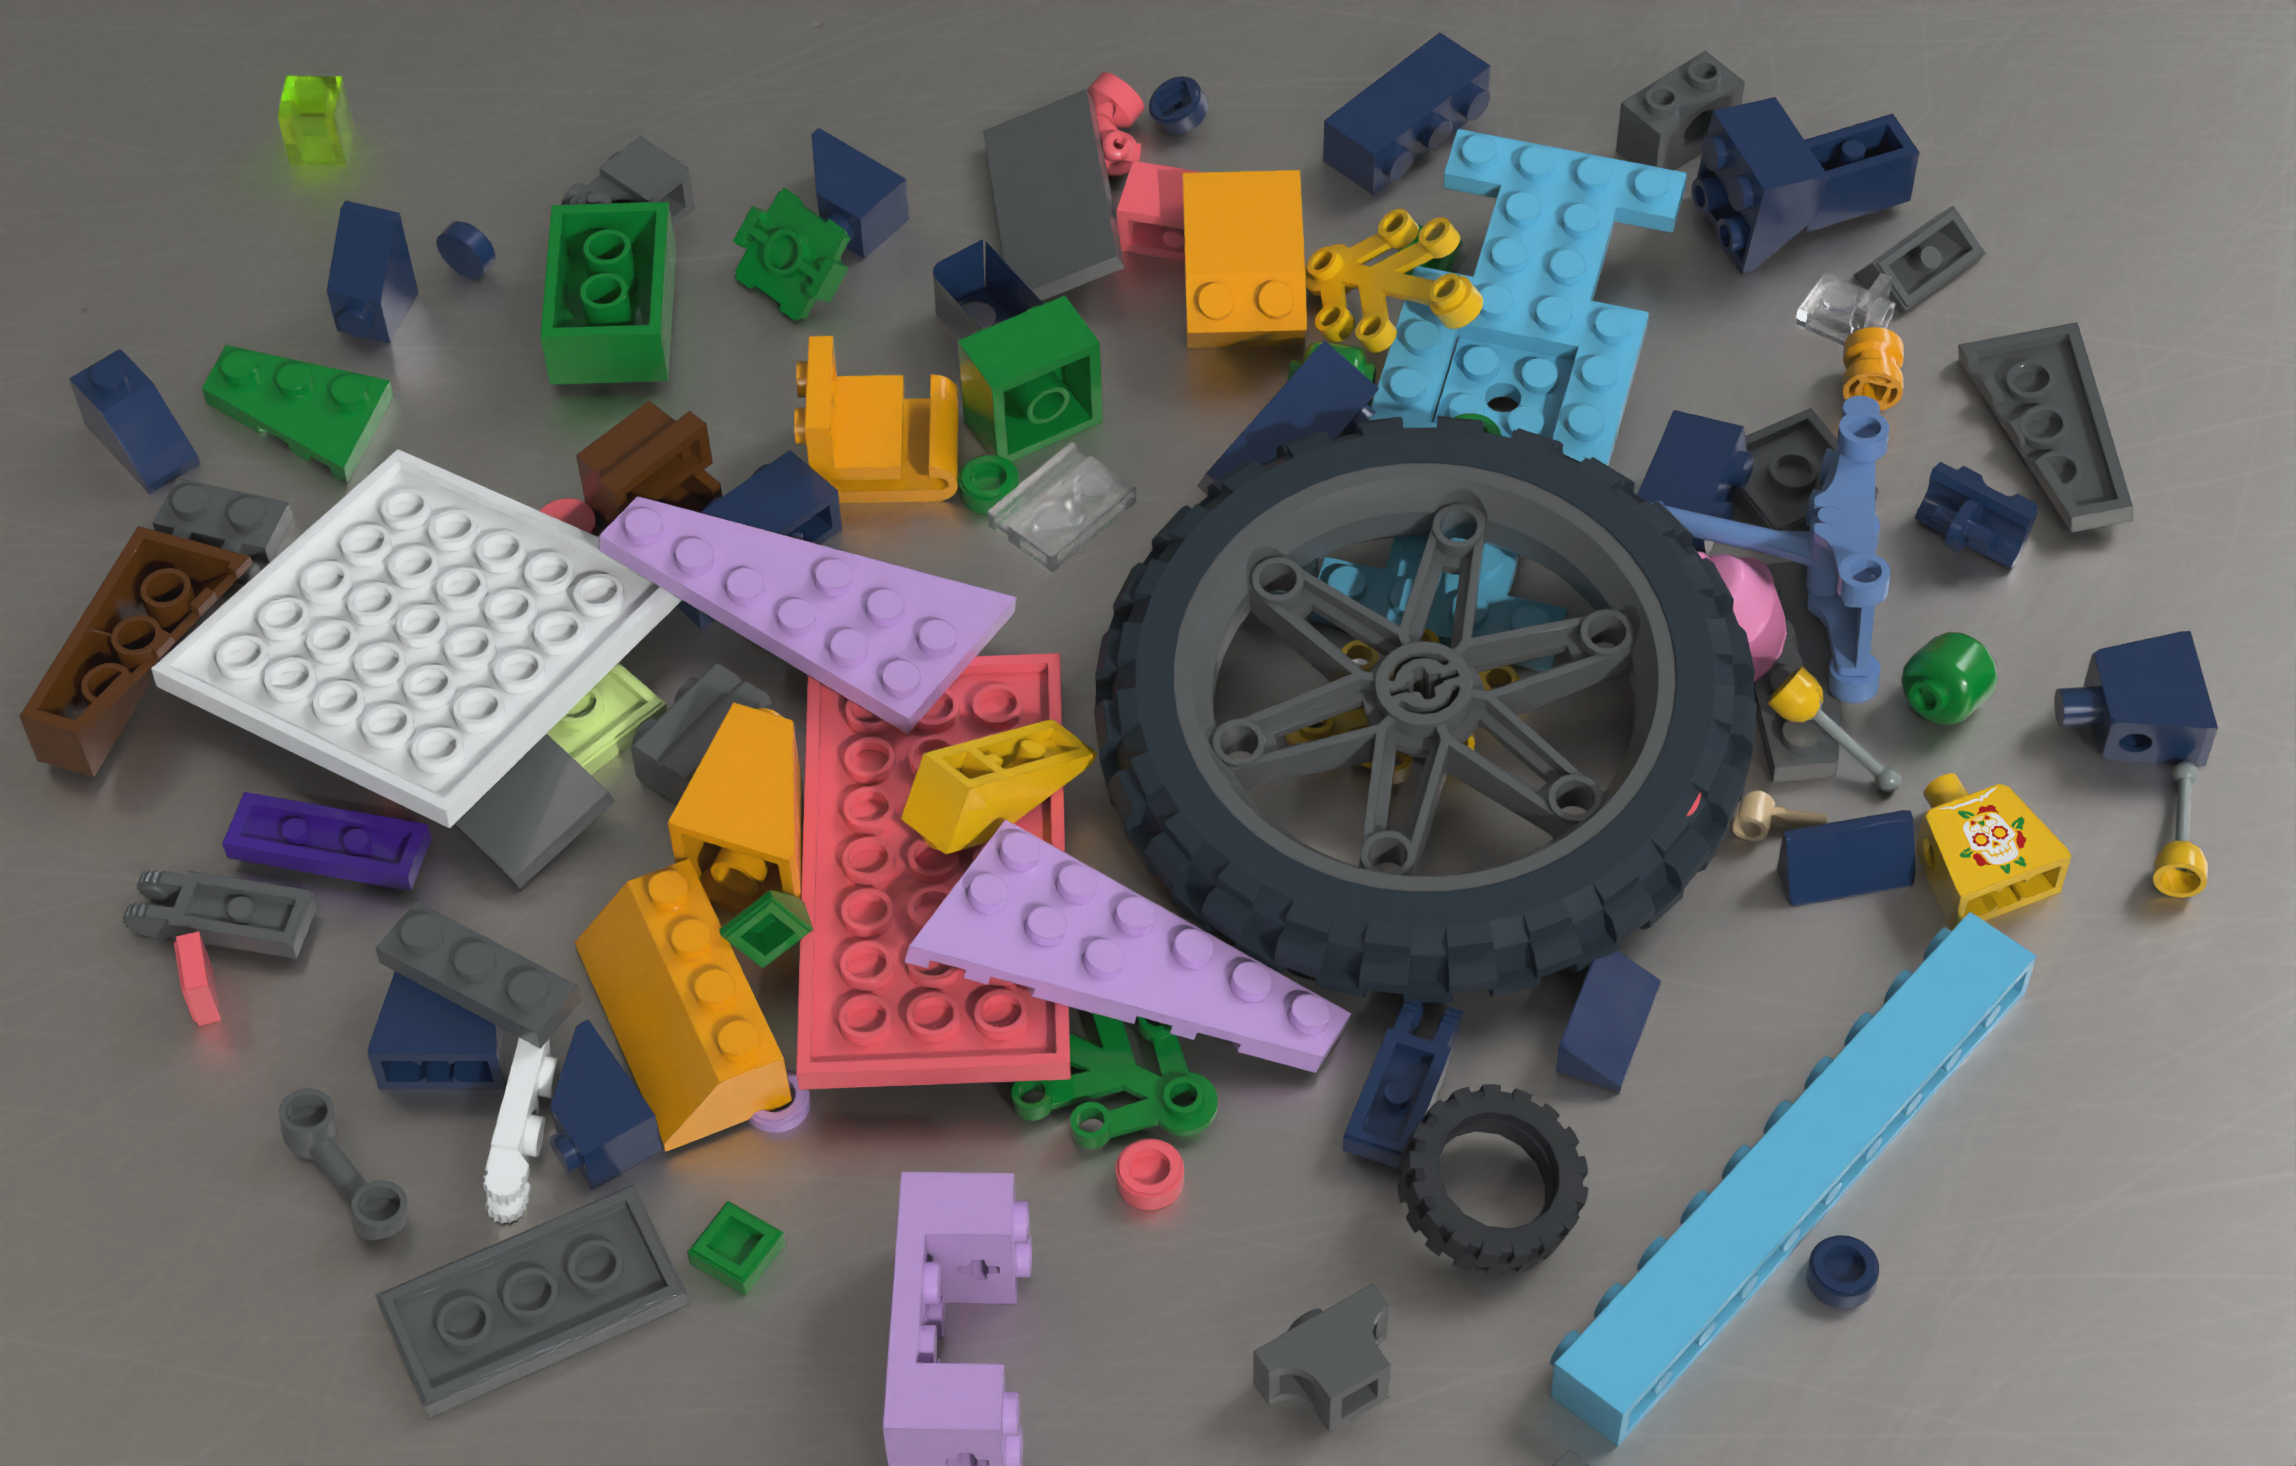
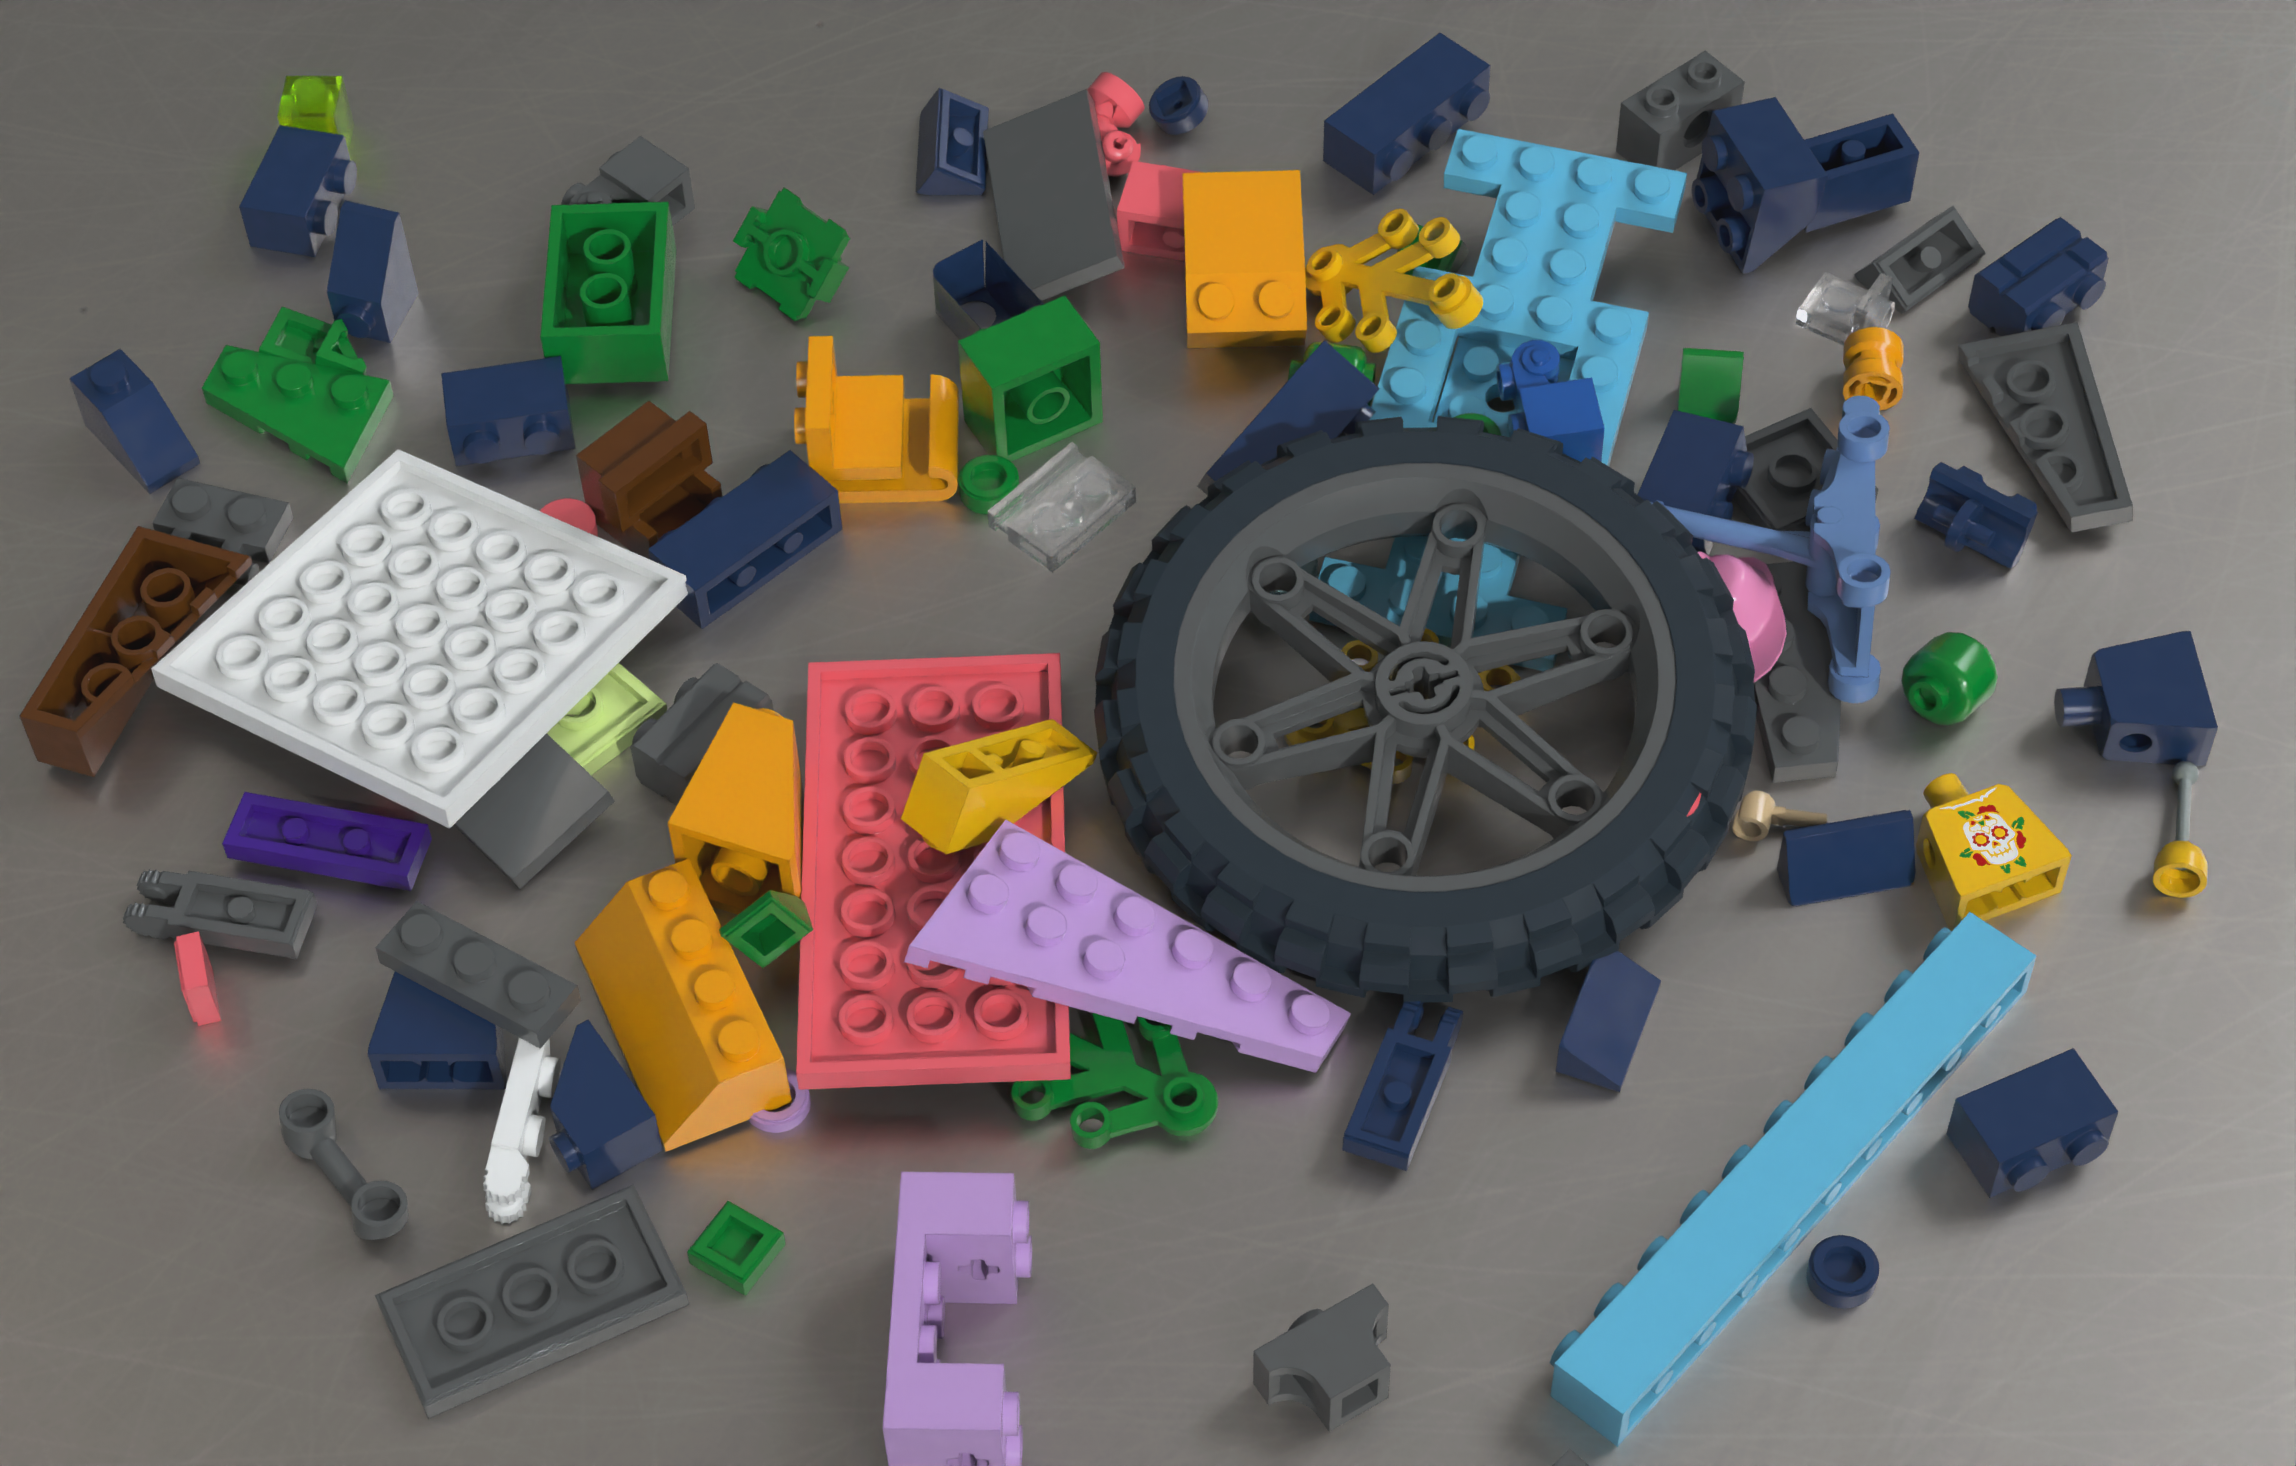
(298, 191): none -> dark blue brick
(311, 341): none -> green slope
(466, 249): dark blue tile -> none
(508, 411): none -> dark blue brick
(844, 619): lavender wing -> none
(857, 193): dark blue slope -> none
(951, 146): none -> dark blue slope
(1149, 1174): coral tile -> none
(1521, 1122): black tyre -> none
(1548, 407): none -> blue brick
(1710, 383): none -> green slope
(1801, 699): hinge -> none
(2032, 1124): none -> dark blue brick
(2039, 281): none -> dark blue brick

